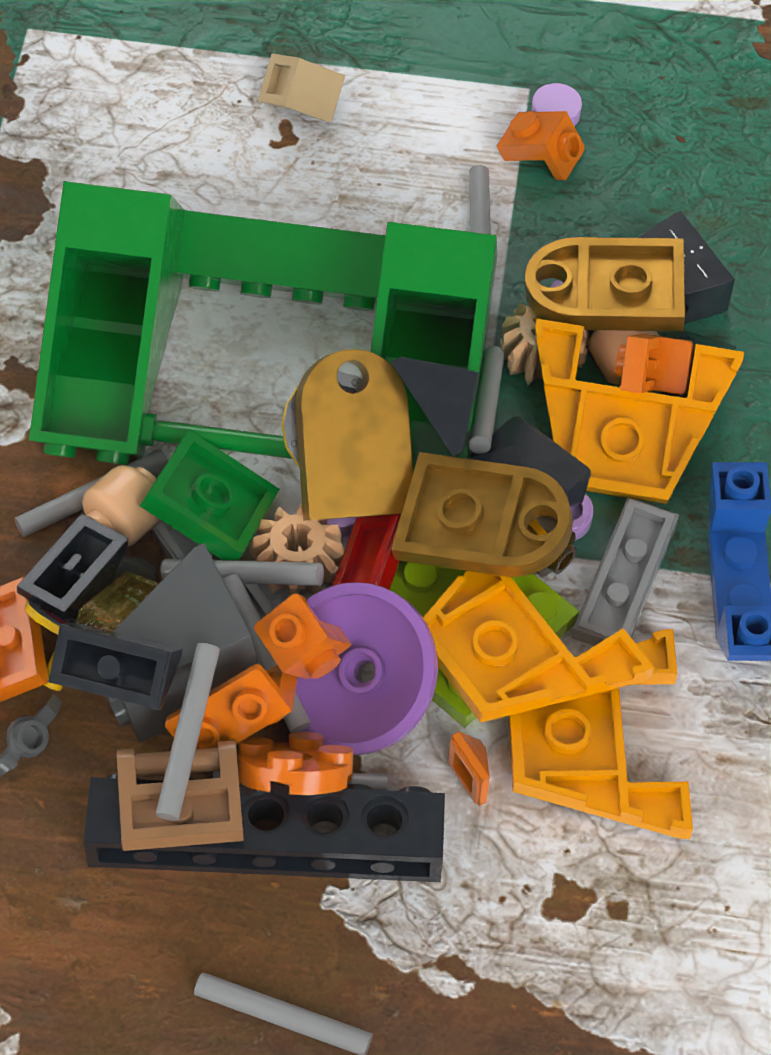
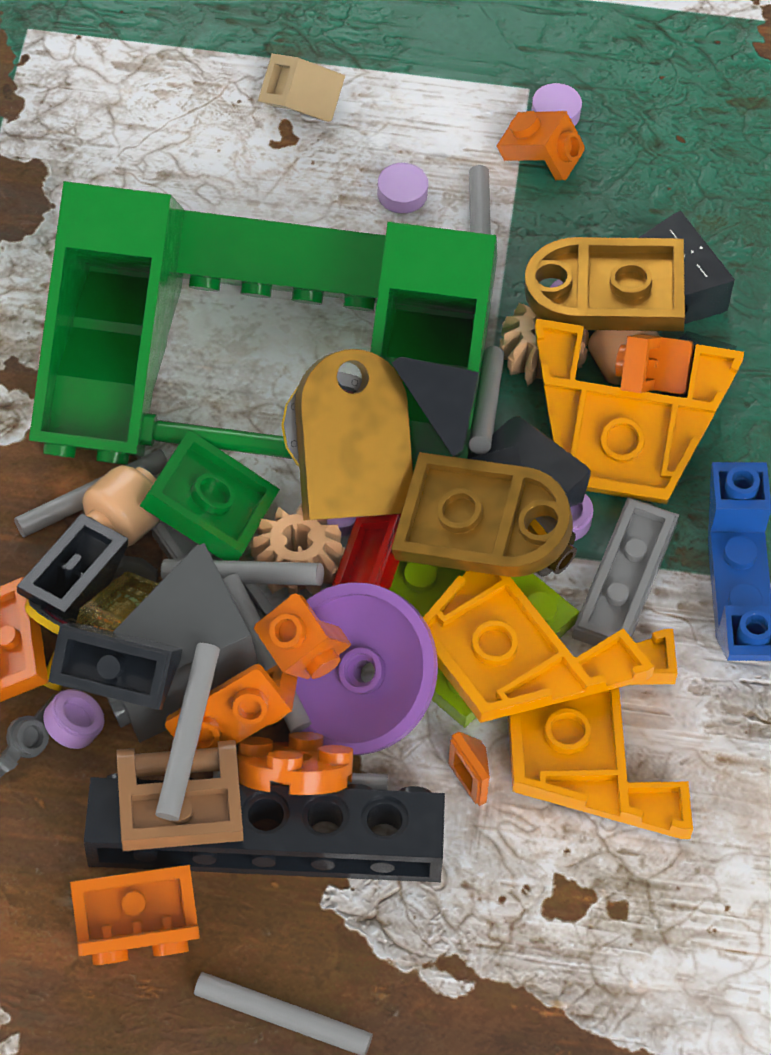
(73, 718): none -> lavender tile
(135, 912): none -> orange bracket
(402, 188): none -> lavender tile

